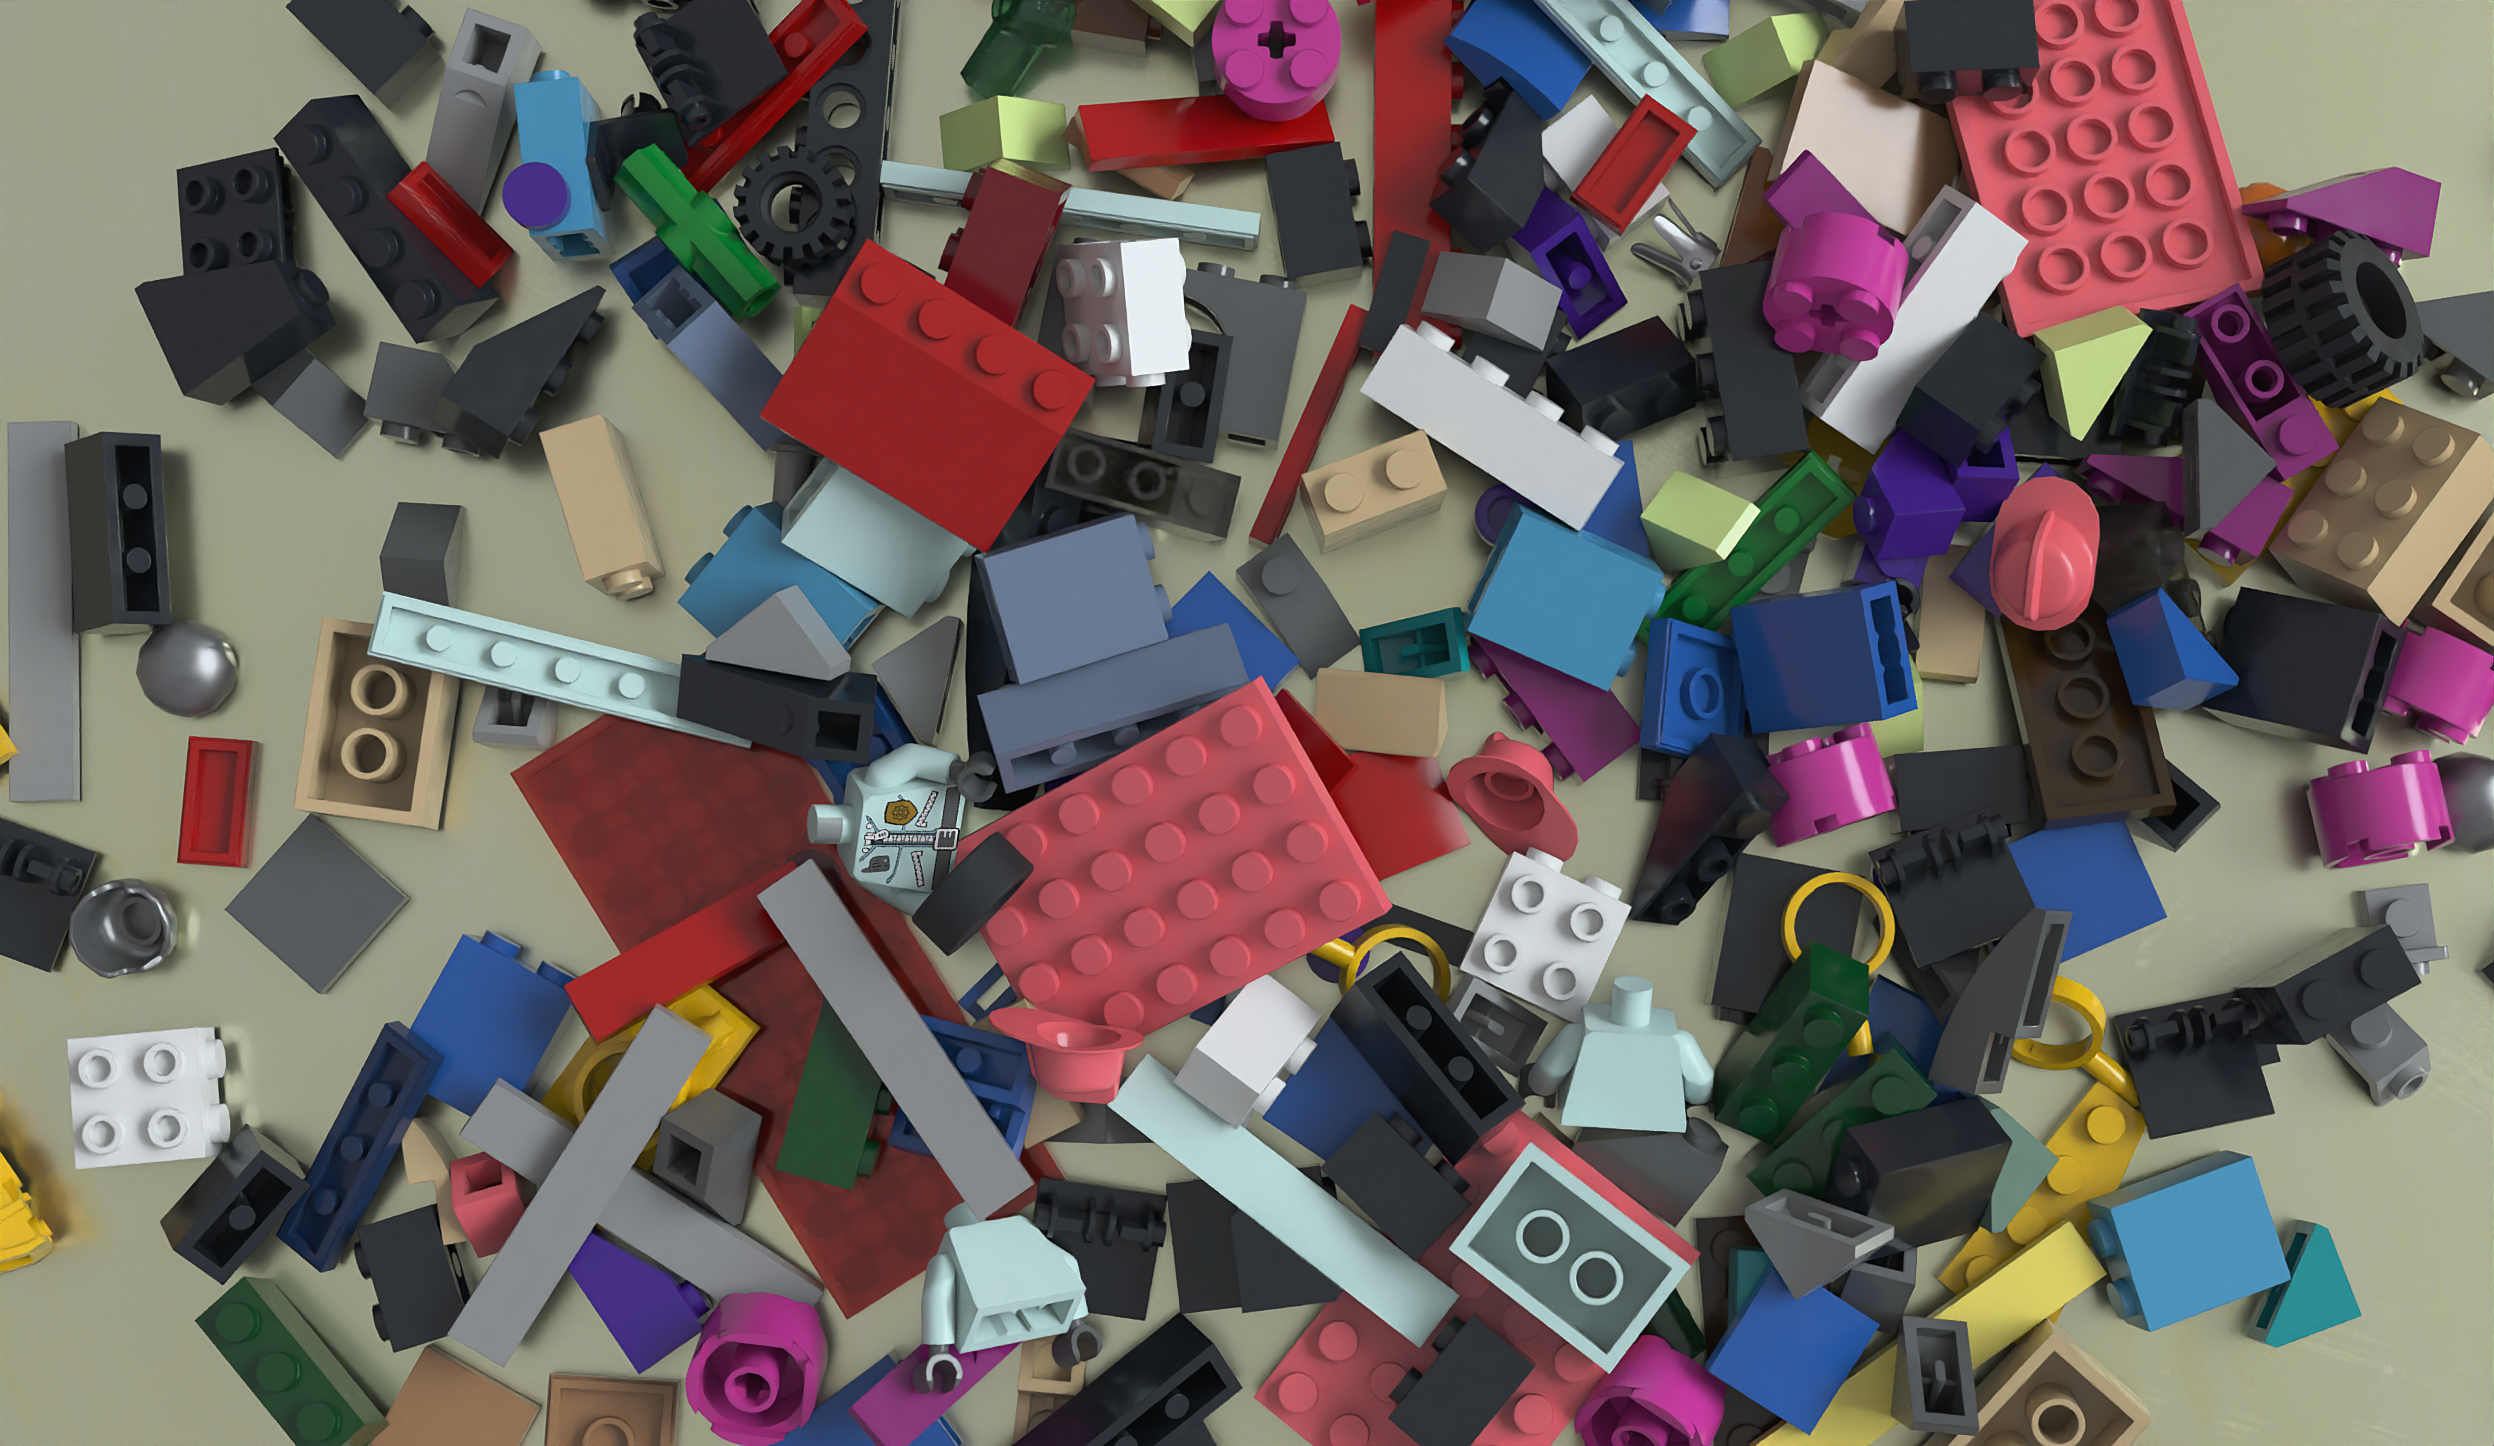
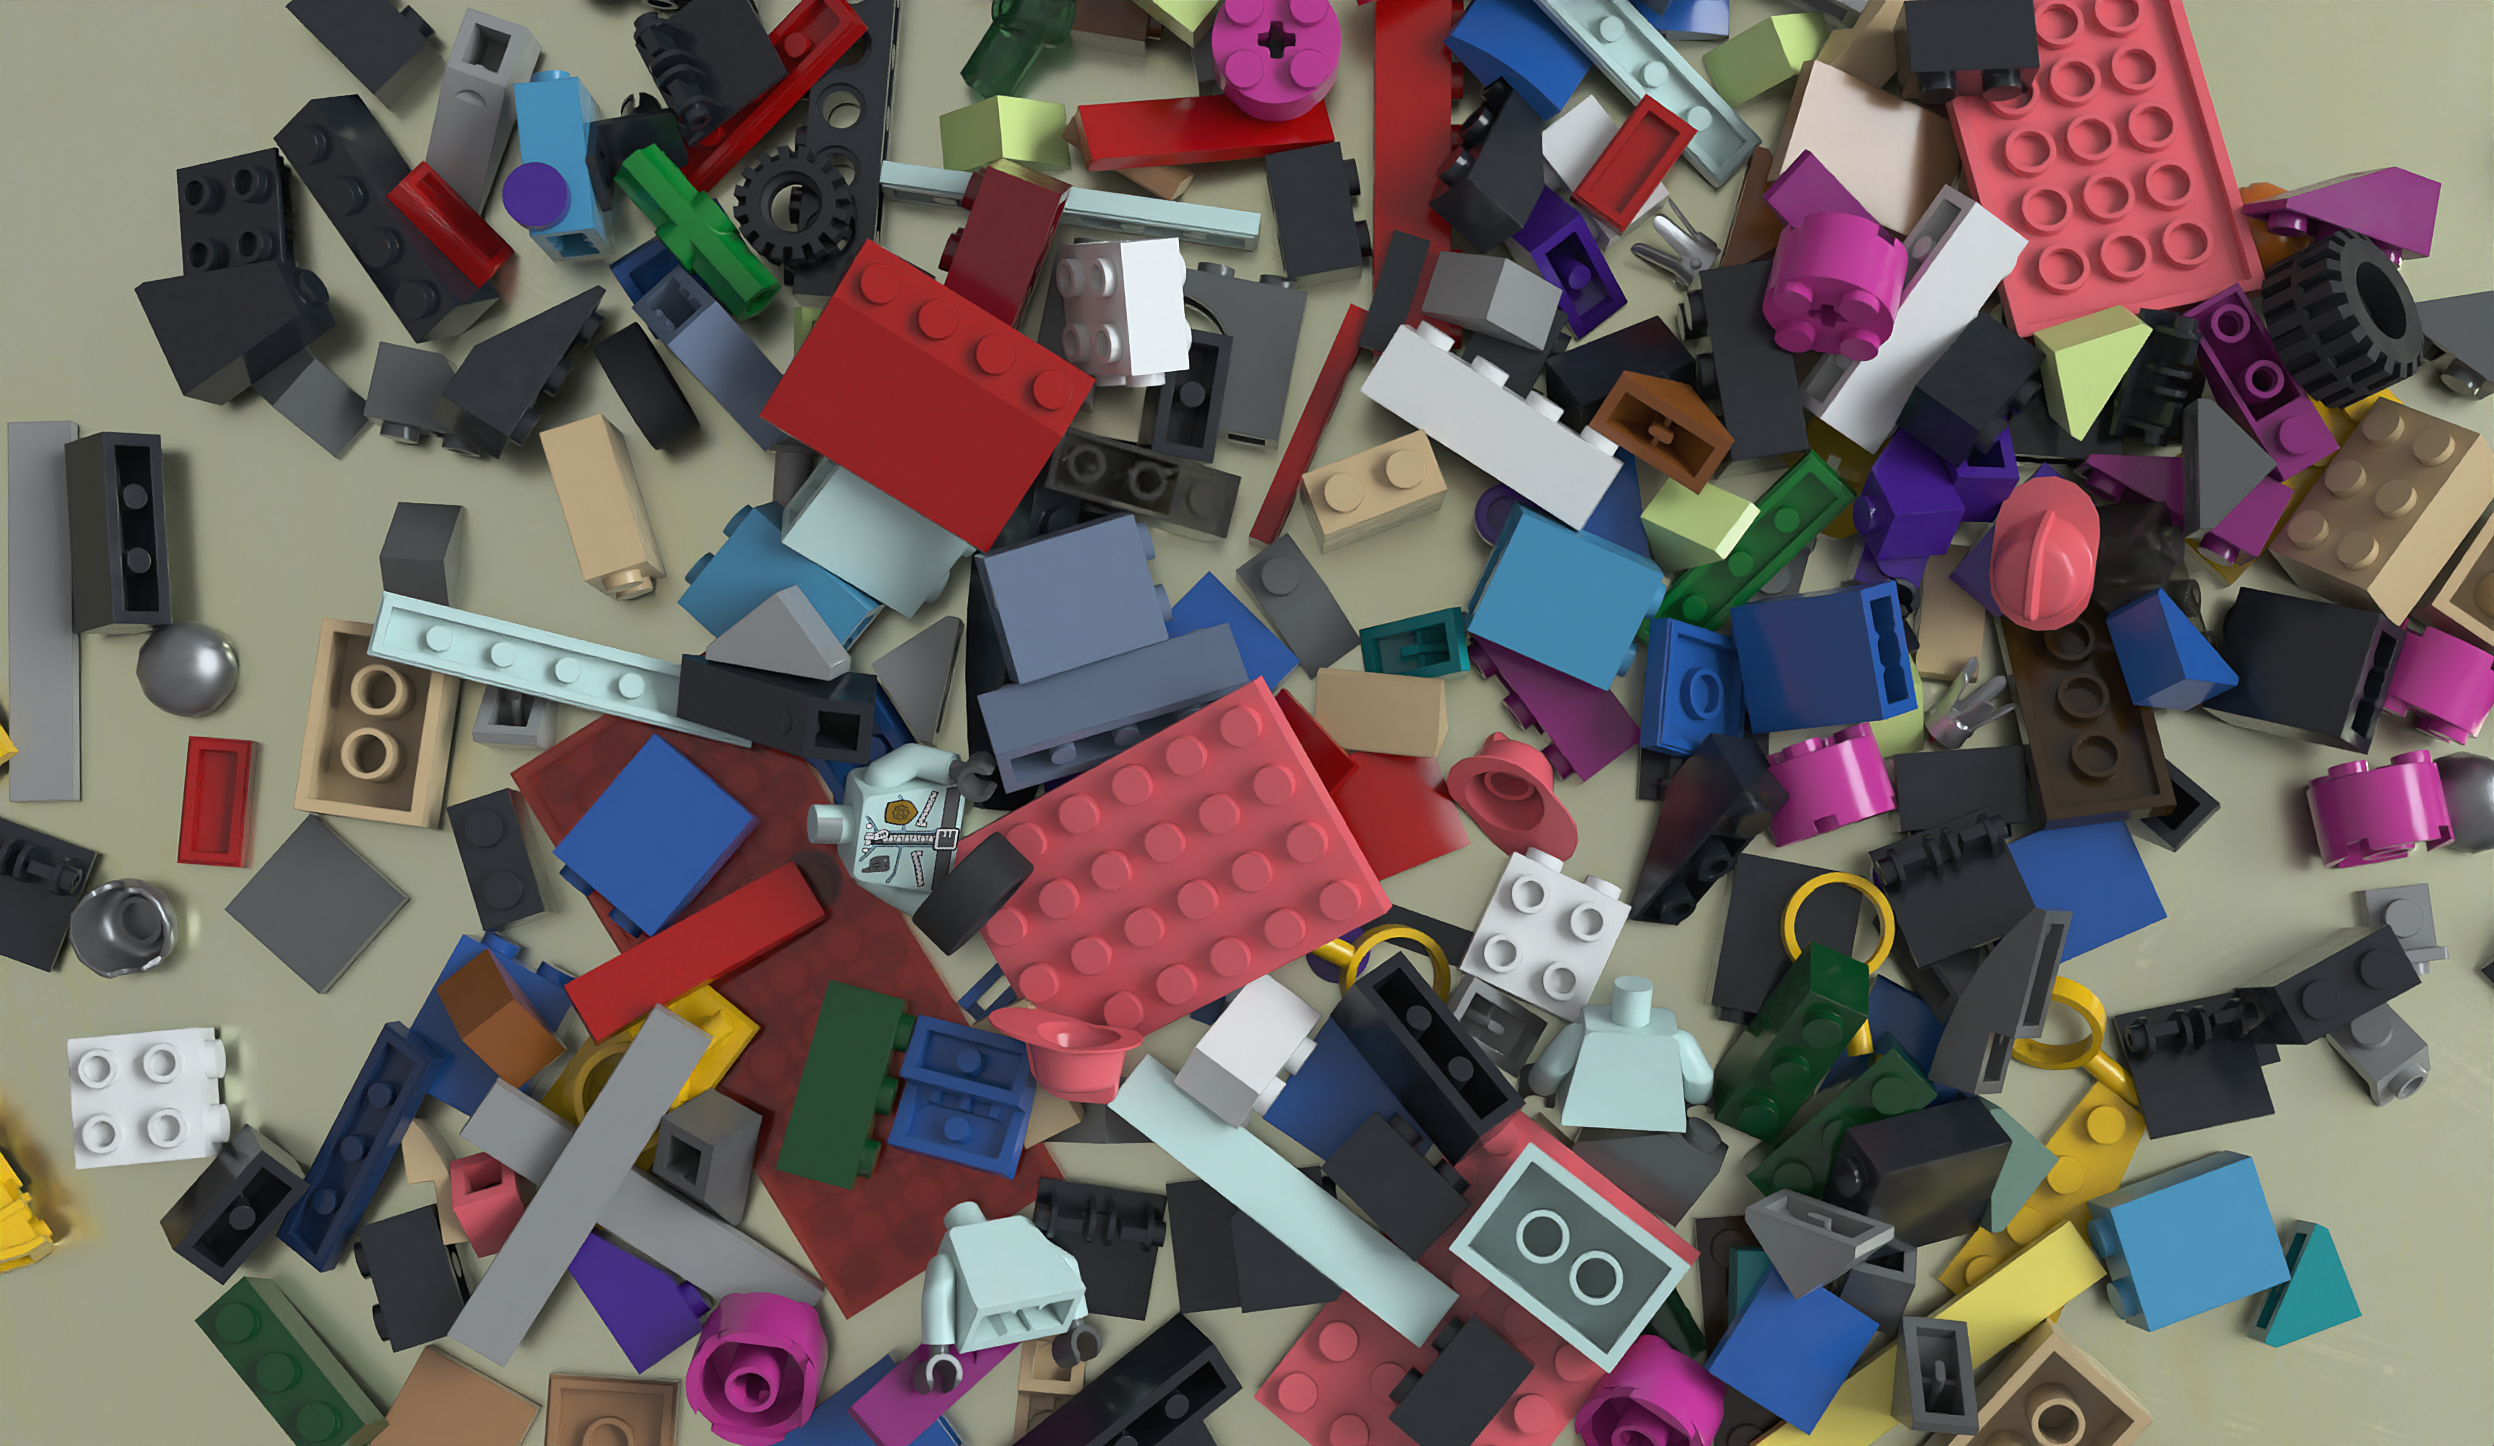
(499, 1020): none -> dark orange slope
(502, 860): none -> black brick
(646, 386): none -> black tyre
(654, 838): none -> blue brick
(895, 1040): light grey tile -> none
(1664, 427): none -> dark orange slope
(1955, 720): none -> flat silver piece

